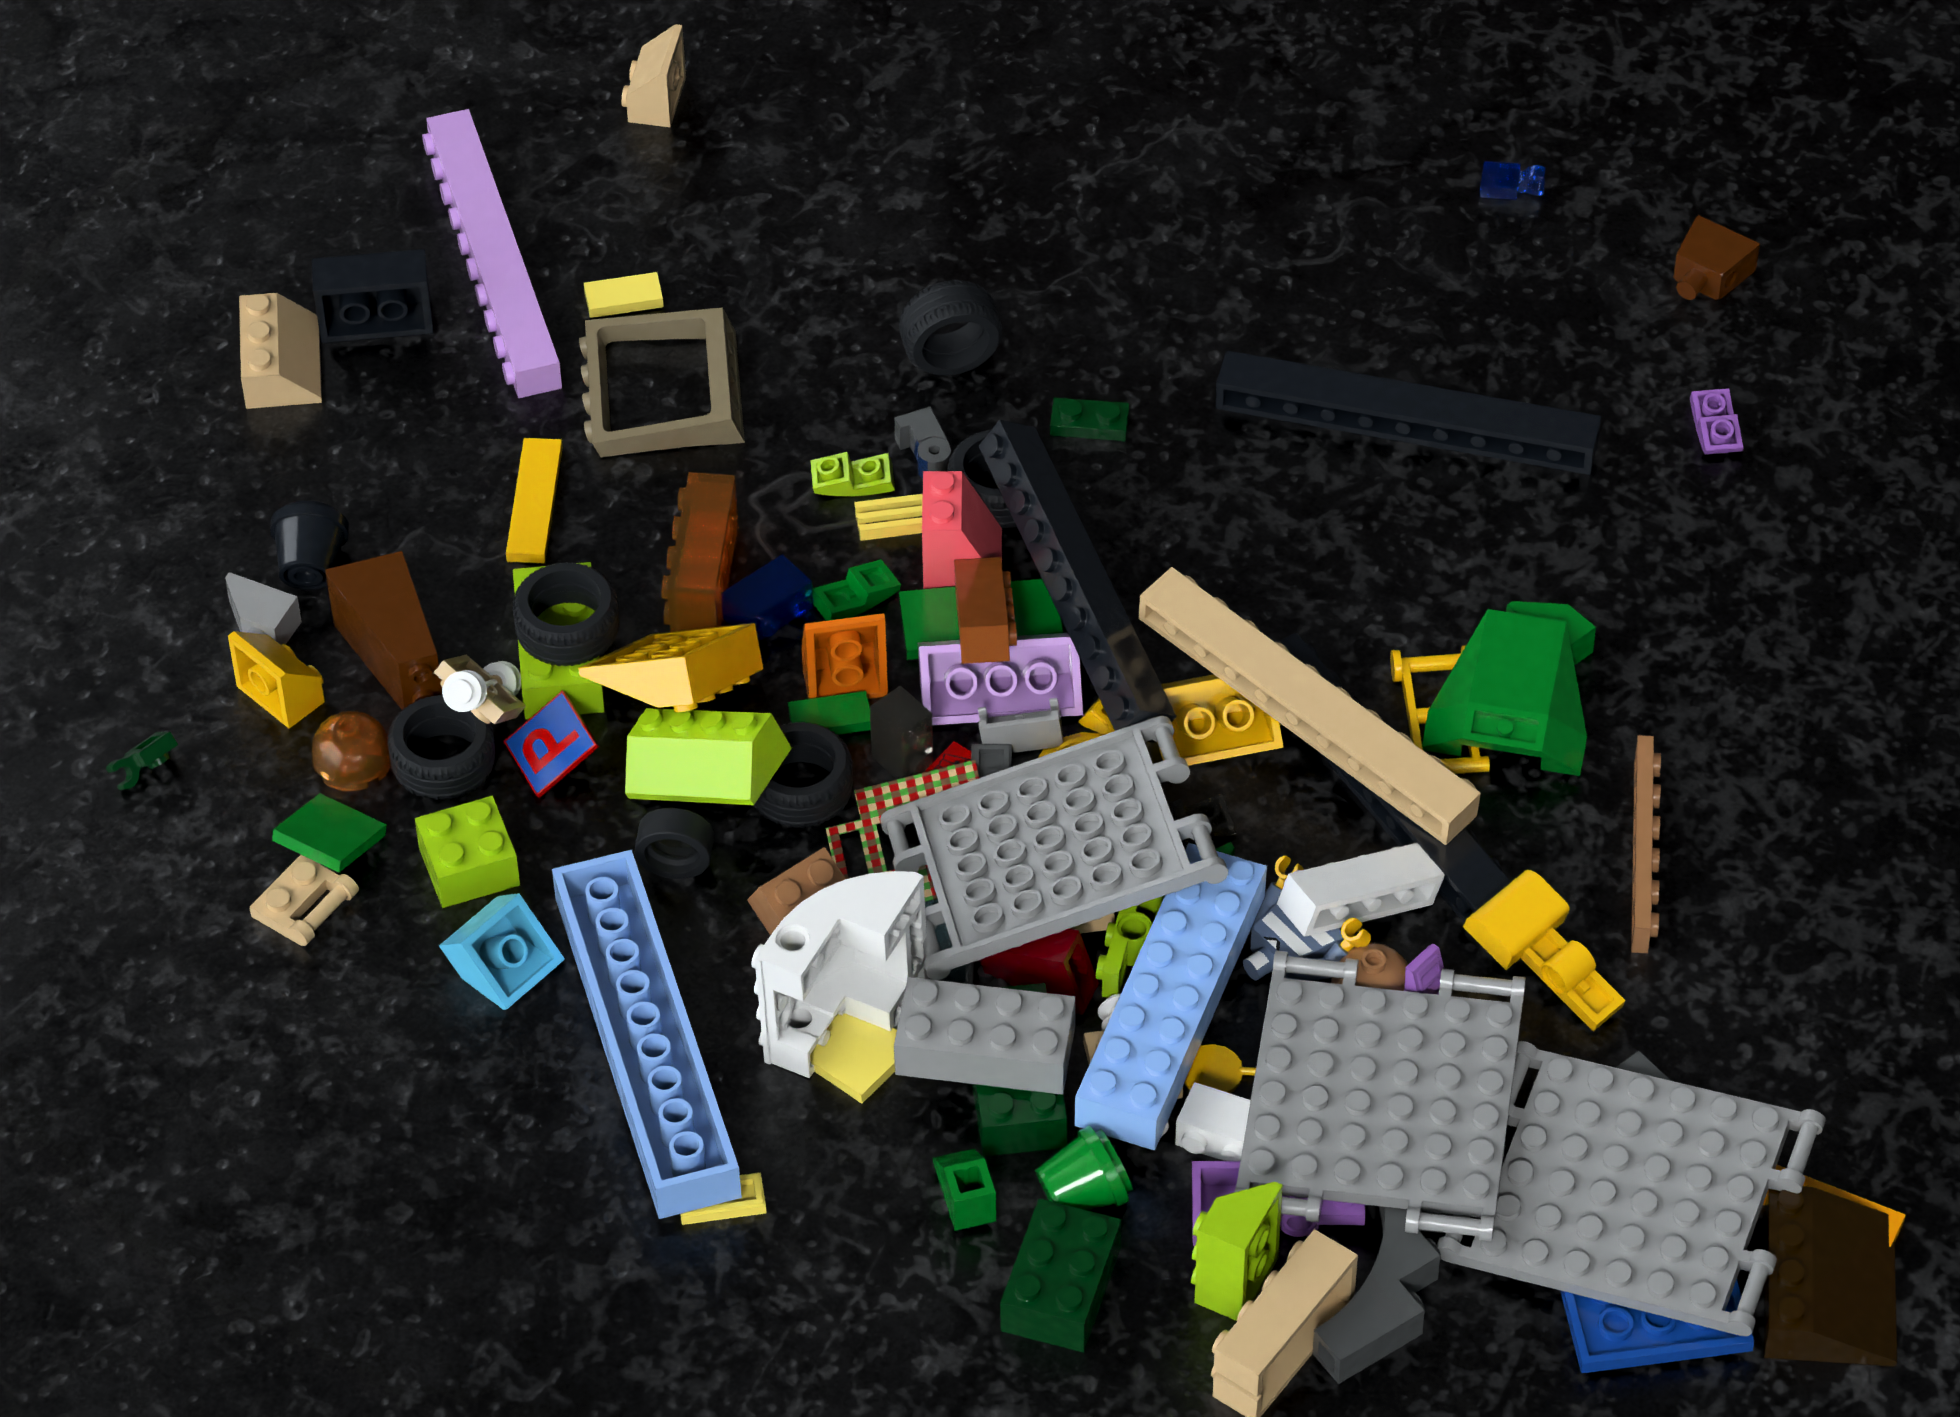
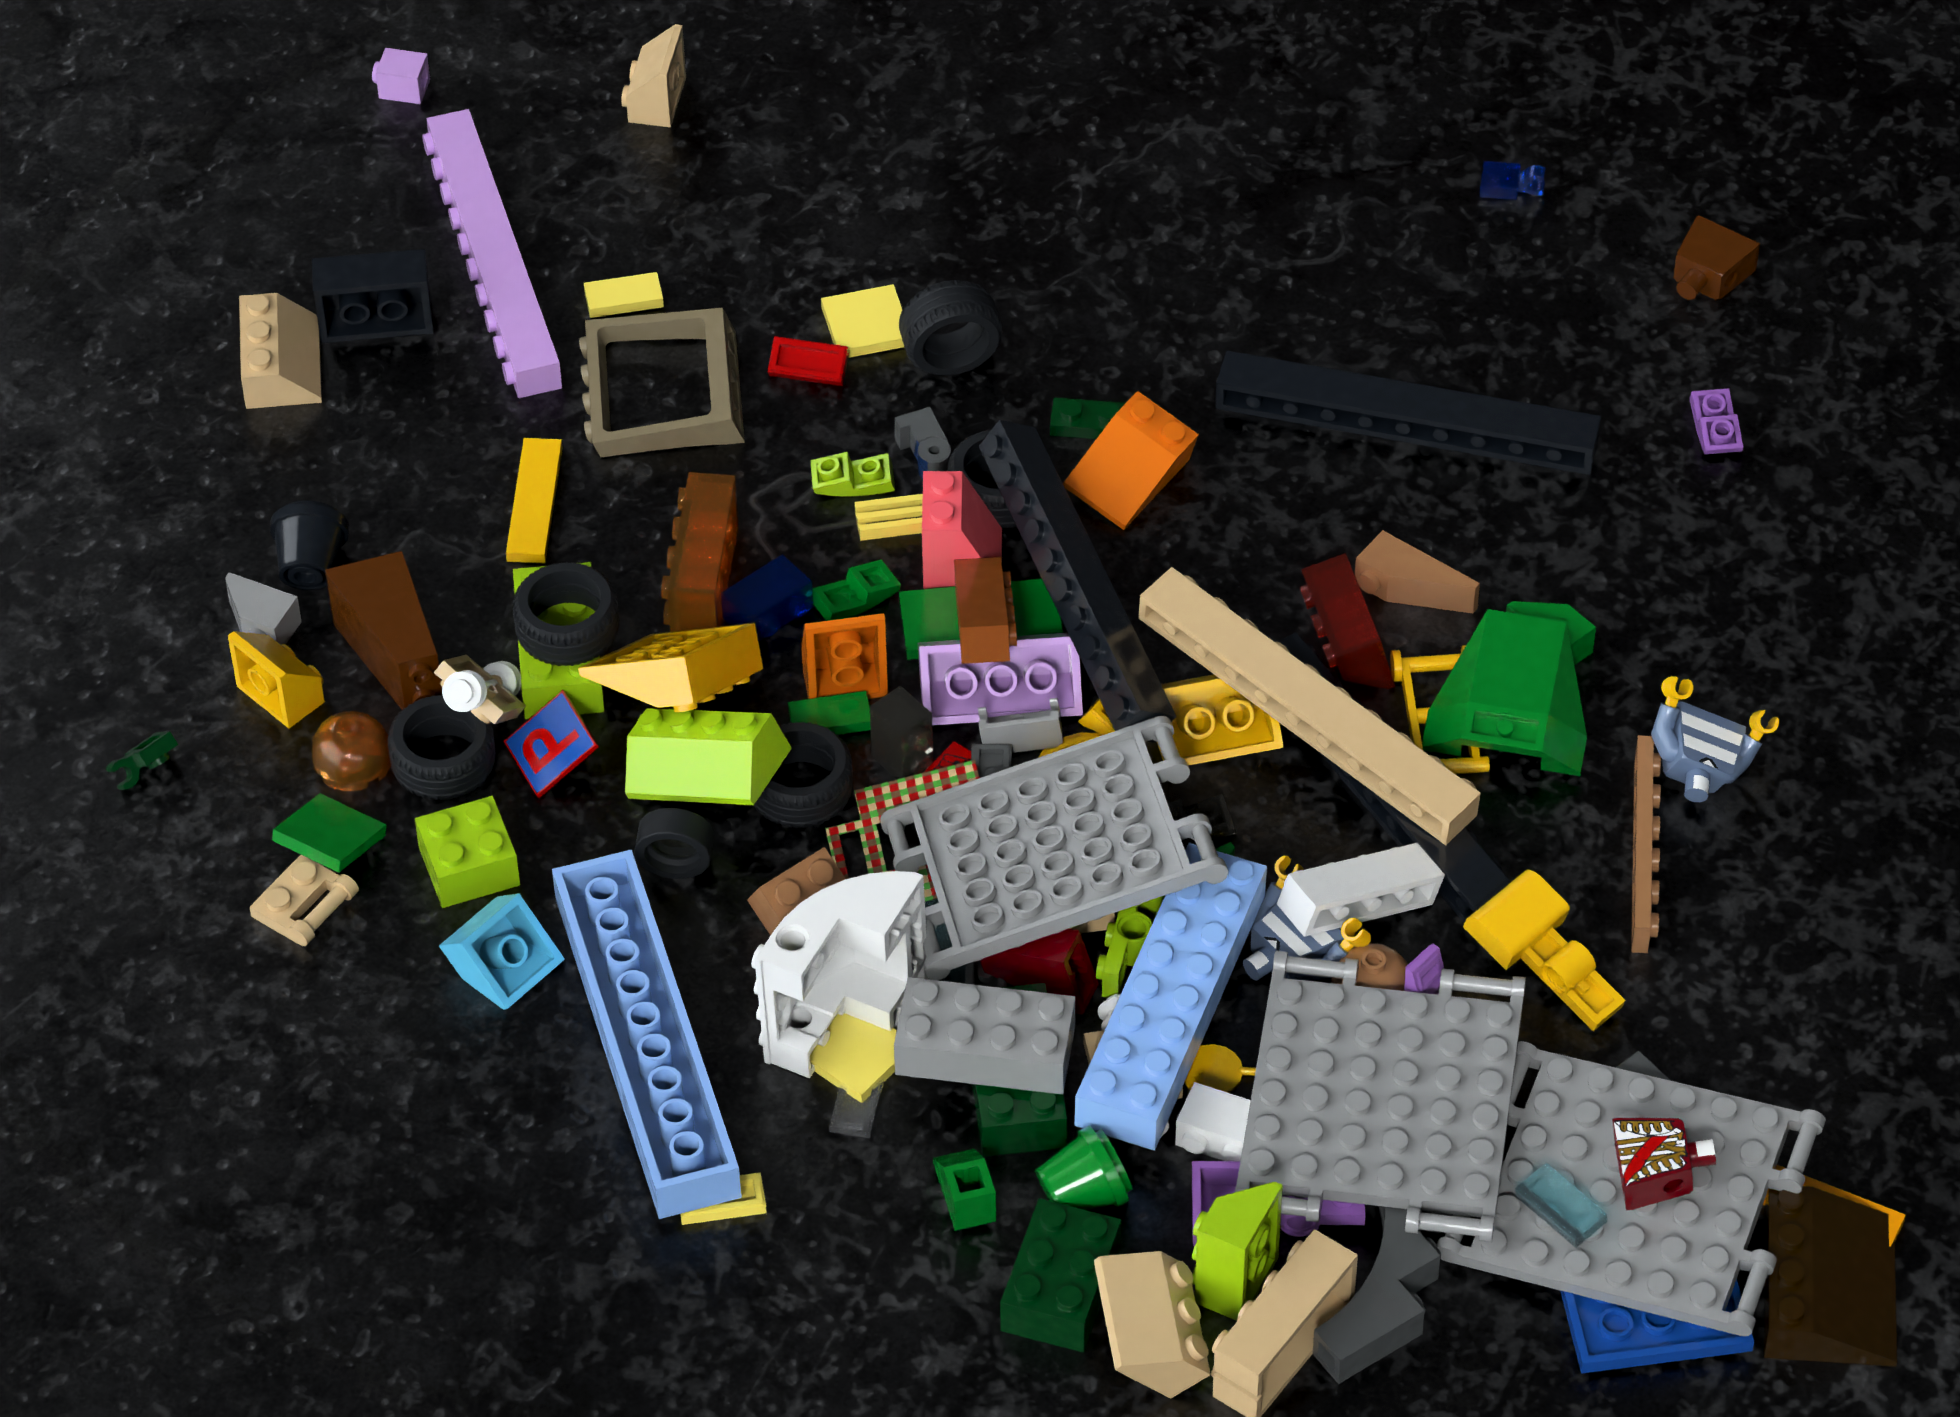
(401, 75): none -> lavender brick
(808, 361): none -> red tile
(854, 1117): none -> clear tile
(864, 320): none -> light yellow tile
(1131, 460): none -> orange slope
(1153, 1320): none -> tan slope
(1345, 623): none -> clear red slope
(1411, 577): none -> medium nougat slope
(1561, 1205): none -> clear light blue tile
(1657, 1159): none -> torso
(1702, 746): none -> sand blue torso

